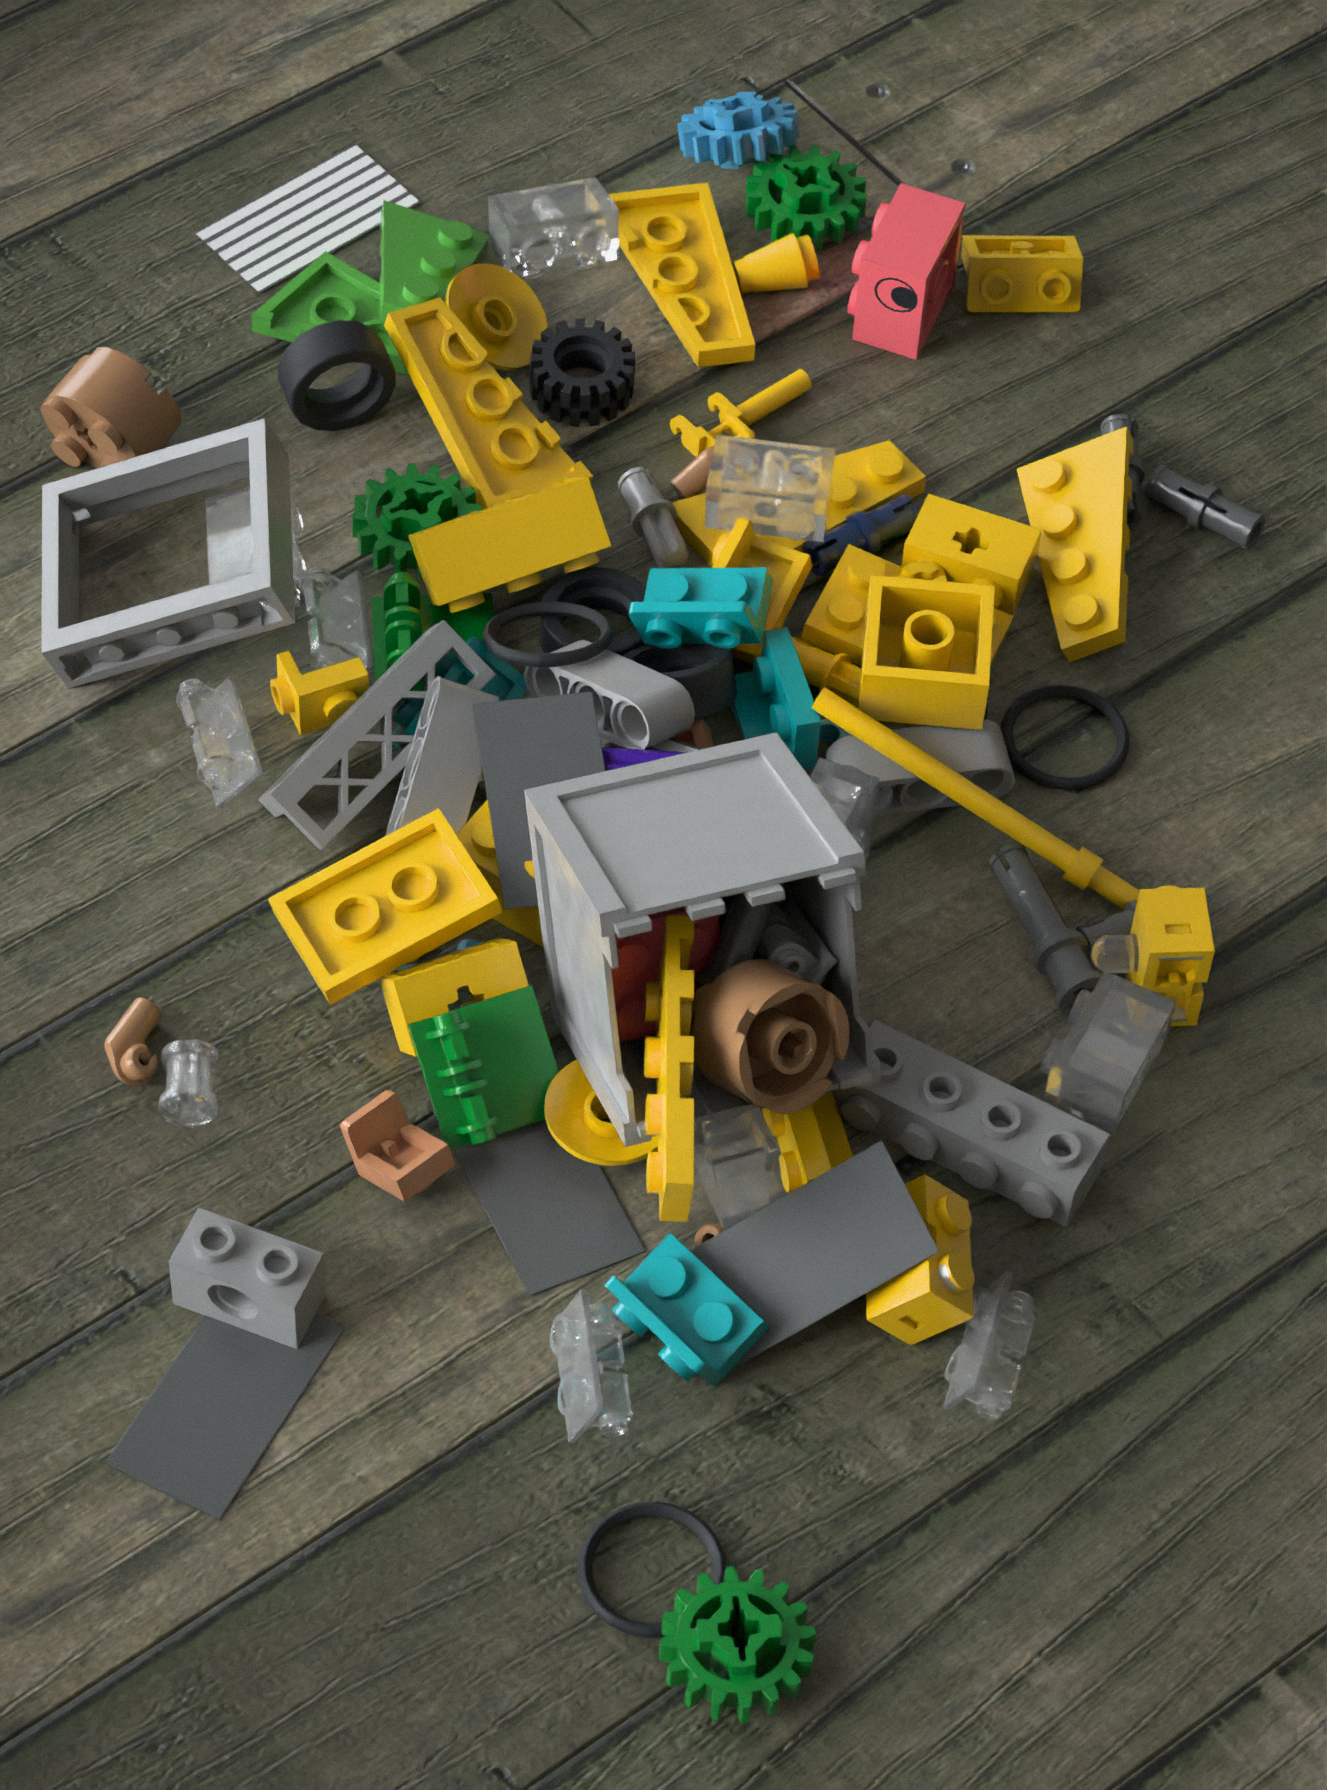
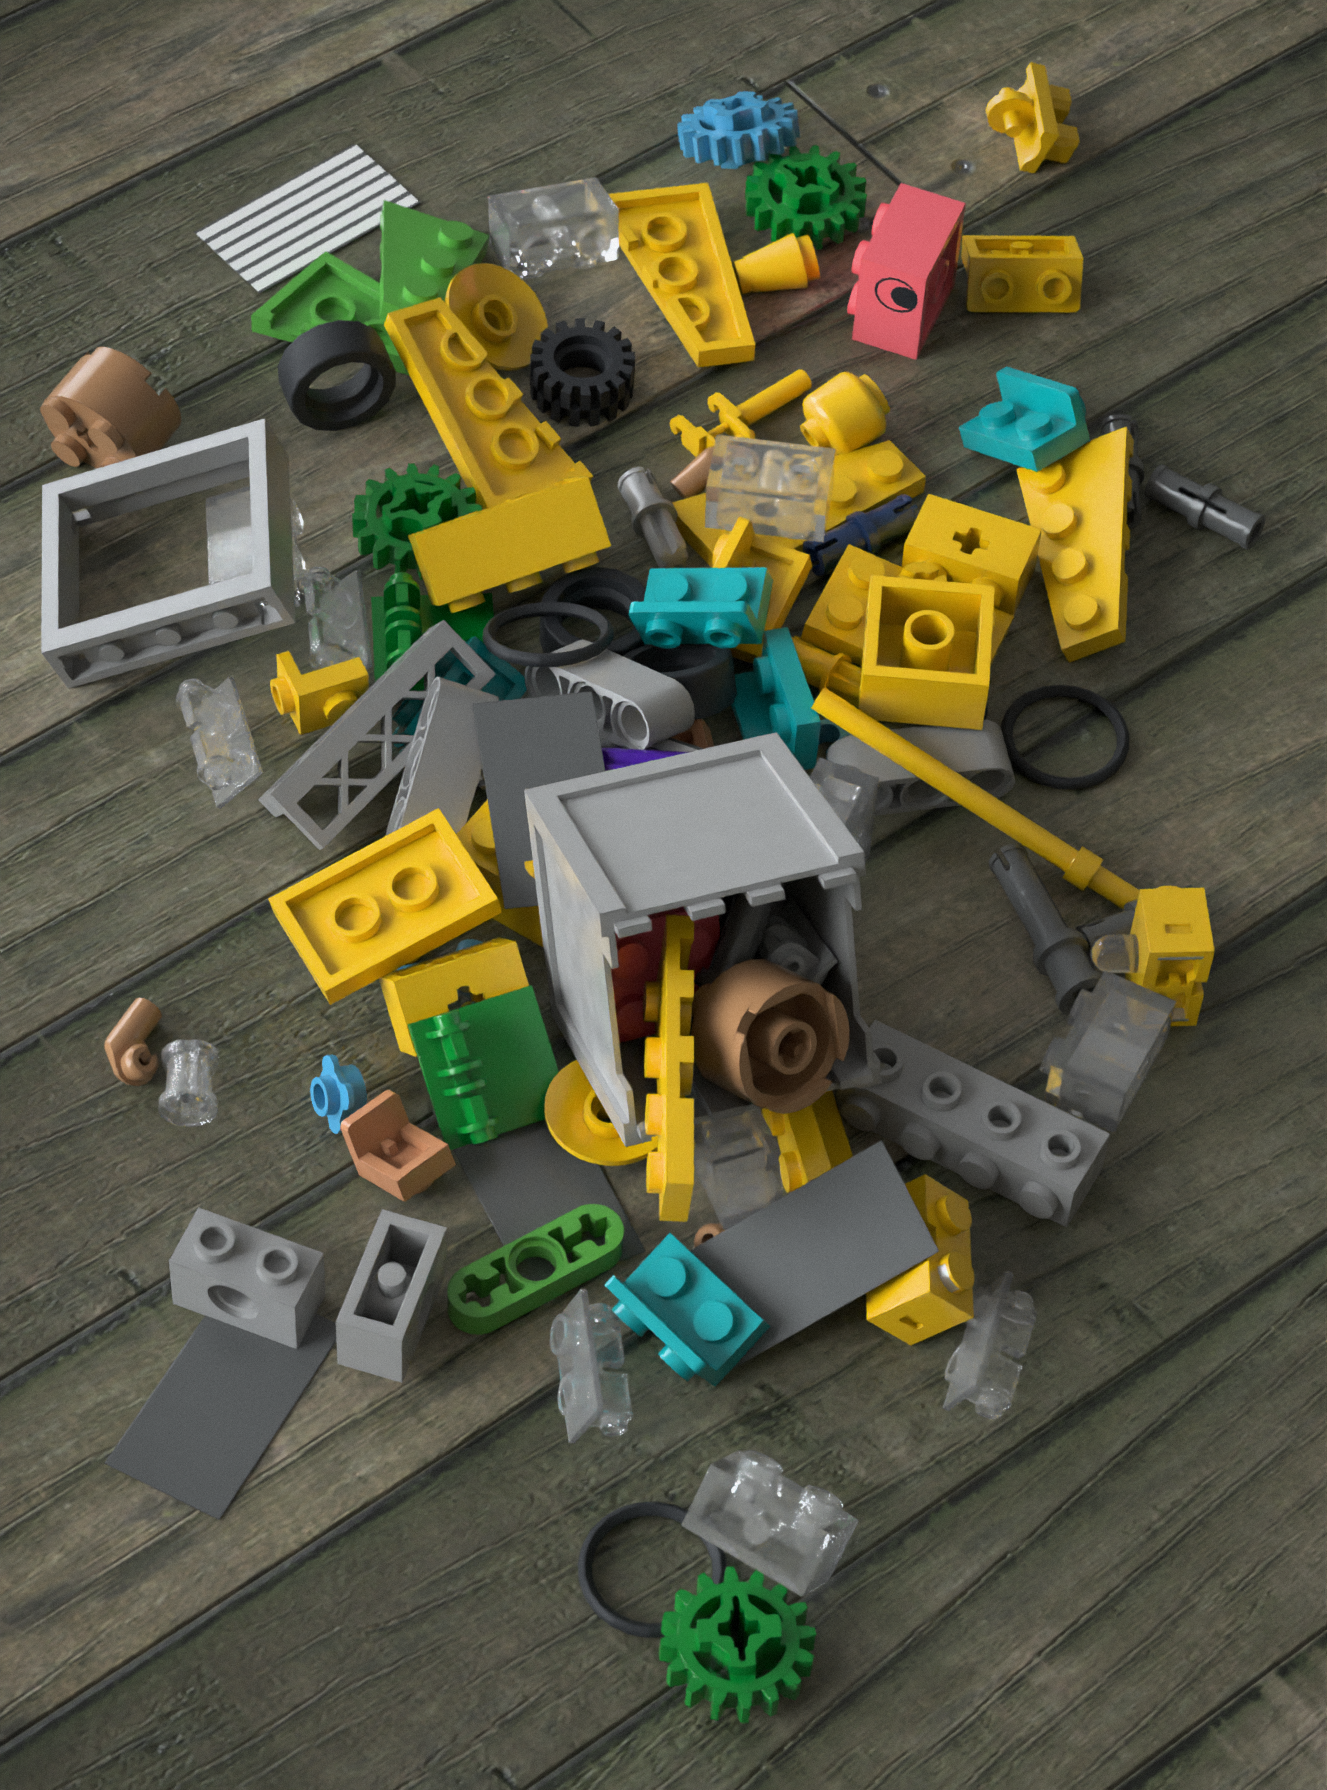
(337, 1092): none -> dark azure plate
(391, 1296): none -> light grey brick
(548, 1242): none -> bright green beam
(771, 1521): none -> clear brick
(845, 413): none -> yellow head
(1031, 425): none -> teal bracket
(1035, 120): none -> yellow hips

